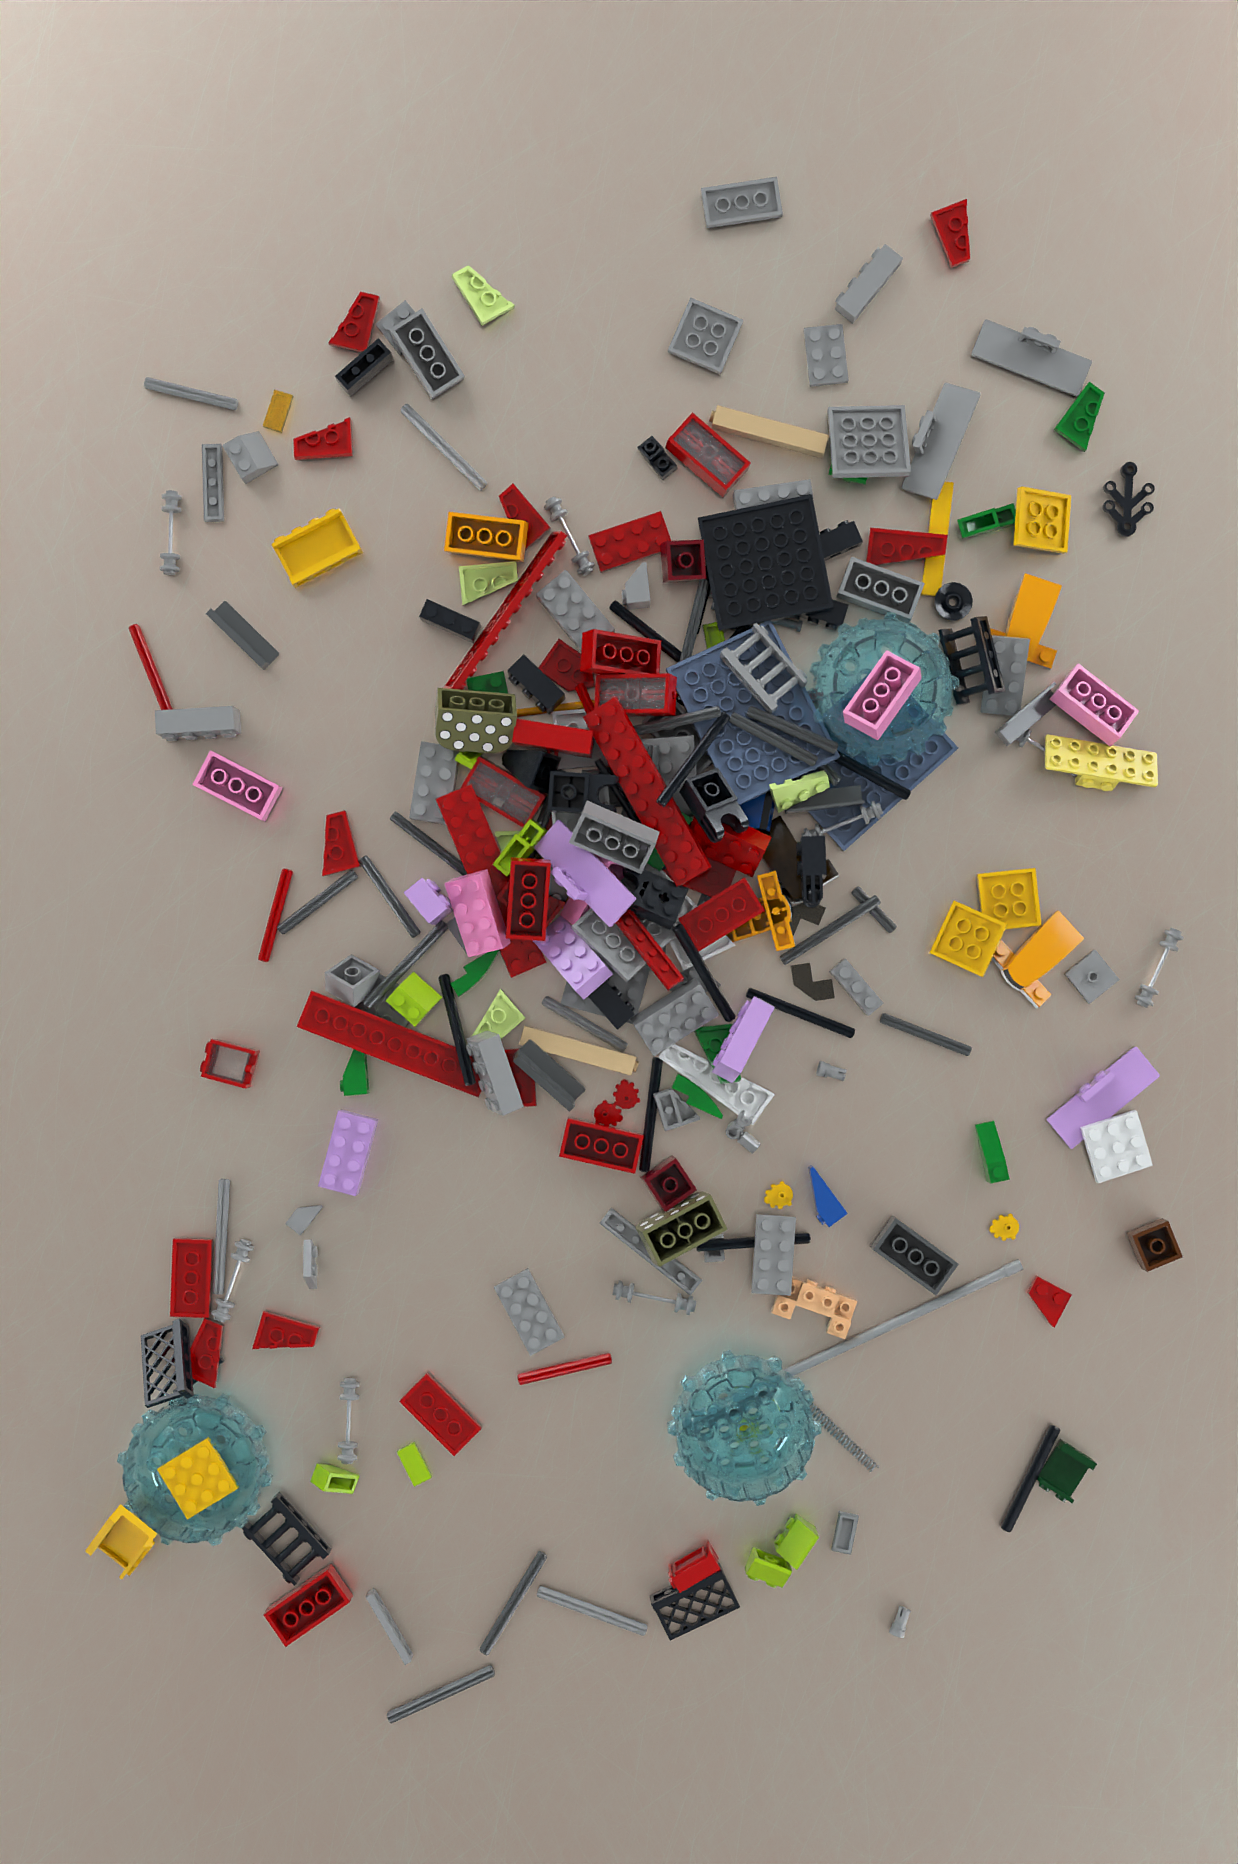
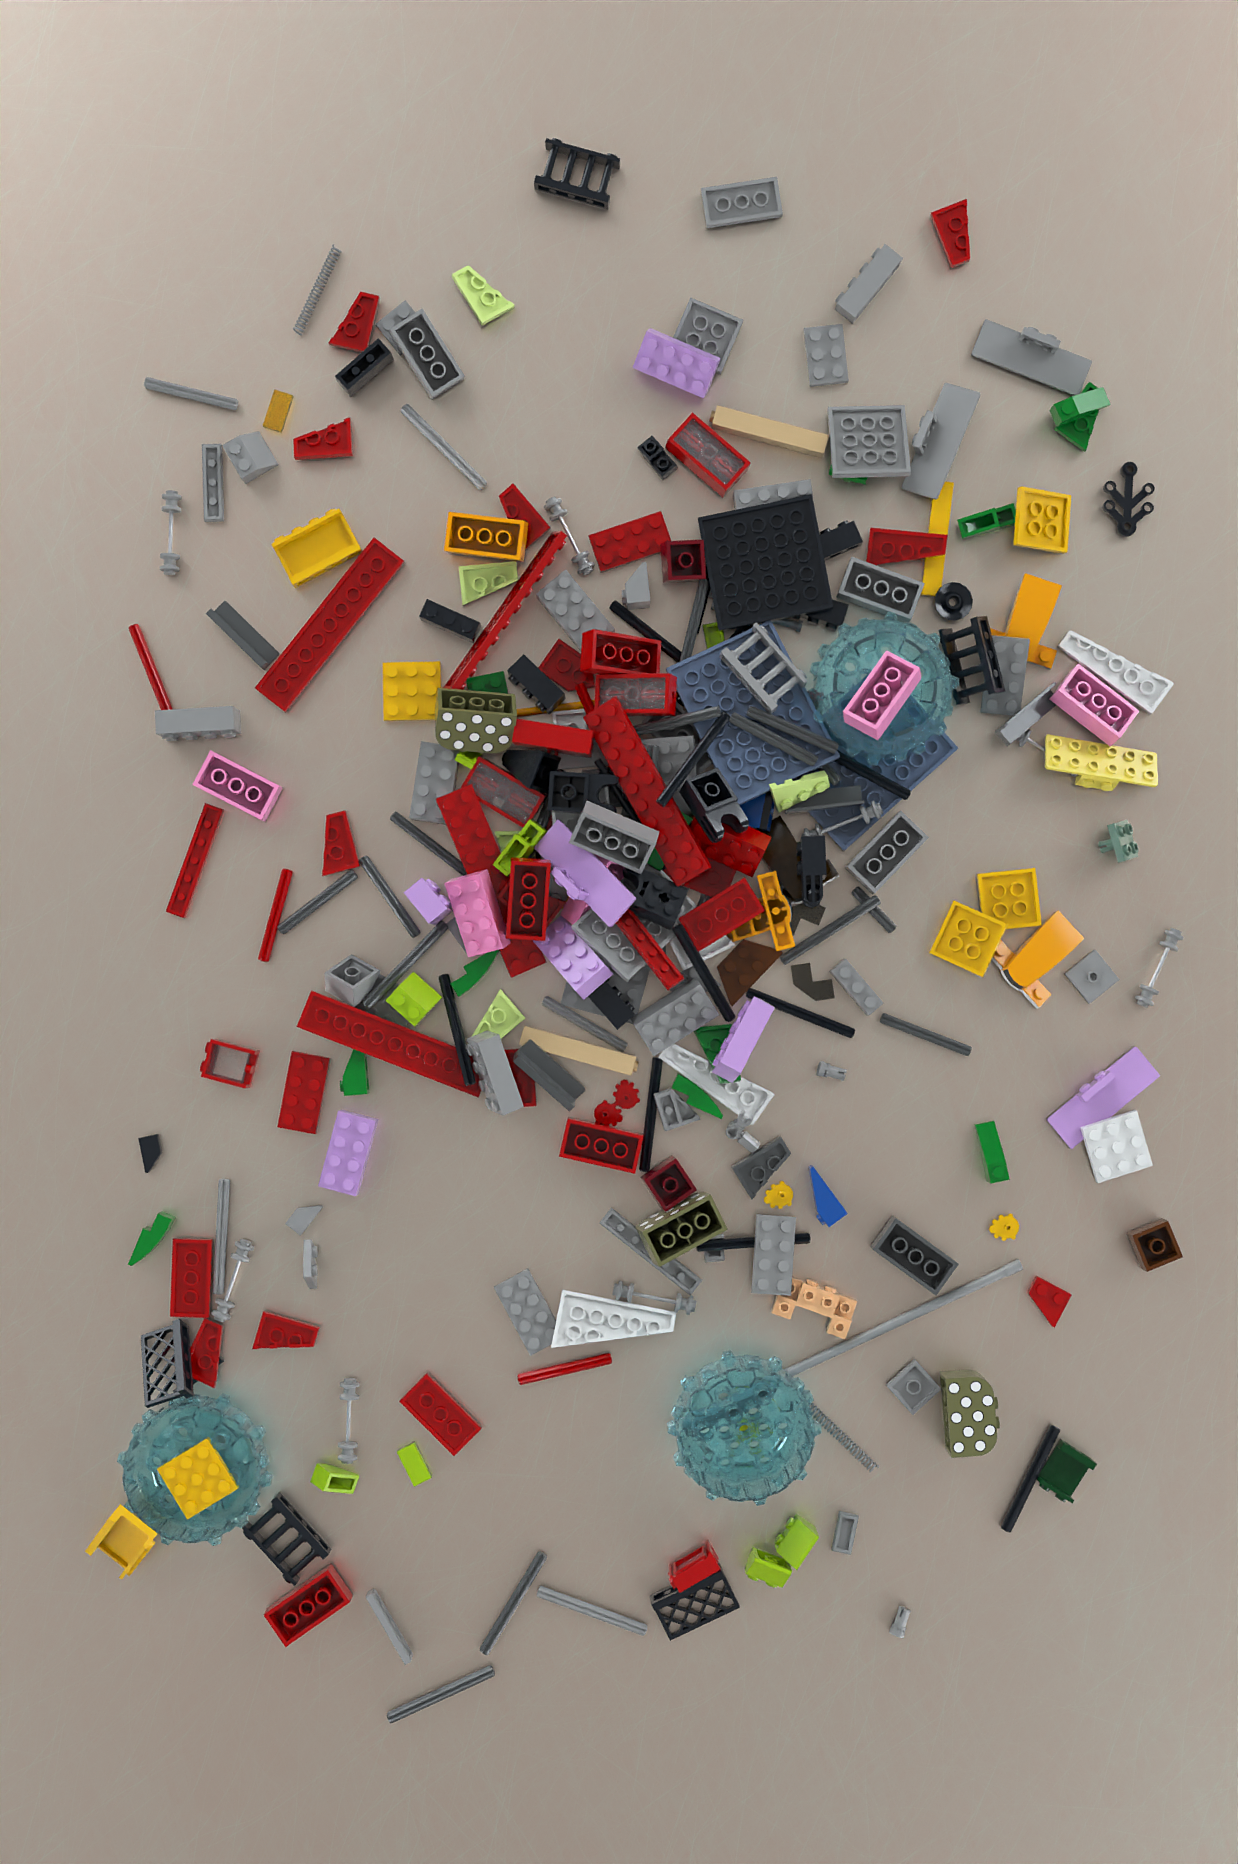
(150, 1150): none -> black tile
(151, 1237): none -> green slope
(194, 860): none -> red tile
(303, 1092): none -> red plate
(322, 272): none -> light grey piece
(329, 624): none -> red plate
(410, 690): none -> yellow plate
(581, 192): none -> black fence
(598, 1319): none -> white wing
(676, 363): none -> lavender brick
(744, 967): none -> reddish brown wing
(758, 1167): none -> dark grey wing
(886, 852): none -> light grey brick
(913, 1387): none -> light grey plate
(968, 1413): none -> olive brick
(1079, 406): none -> green slope
(1120, 841): none -> sand green plate
(1130, 679): none -> white wing

